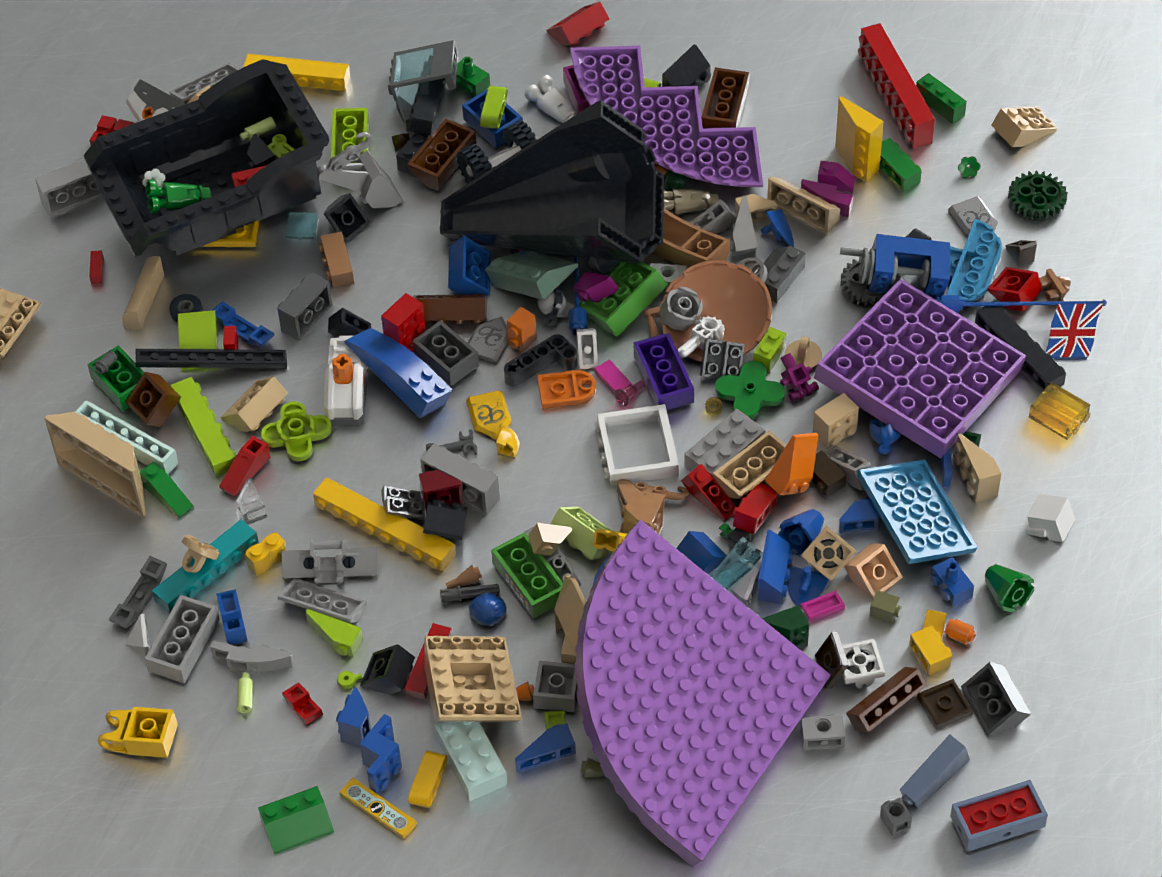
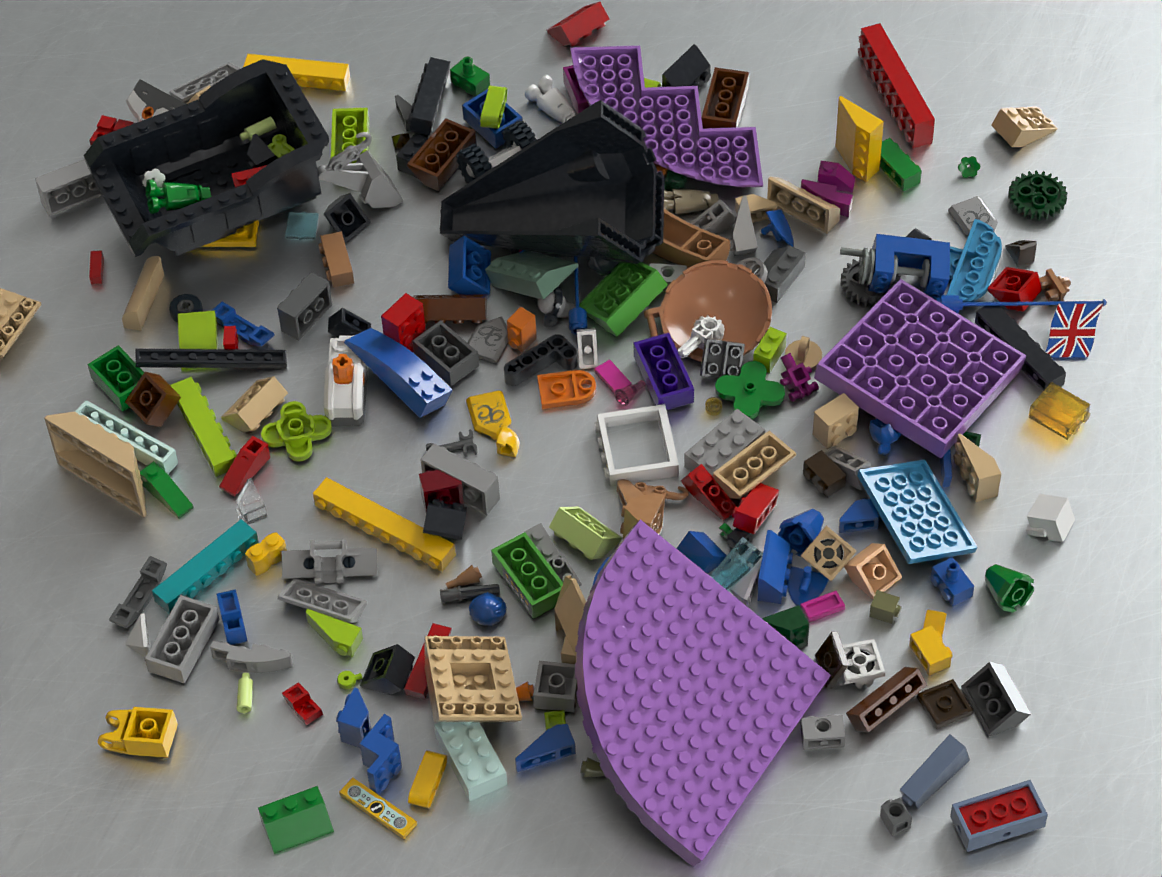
(102, 365): dark grey pin -> none
(198, 551): tan tile -> none
(403, 502): dark grey slope -> none
(424, 65): dark grey panel -> none
(547, 538): tan slope -> none
(595, 287): magenta slope -> none
(607, 539): yellow brick -> none
(681, 309): light grey brick -> none
(795, 465): orange slope -> none
(941, 98): green brick -> none
(960, 631): orange brick -> none

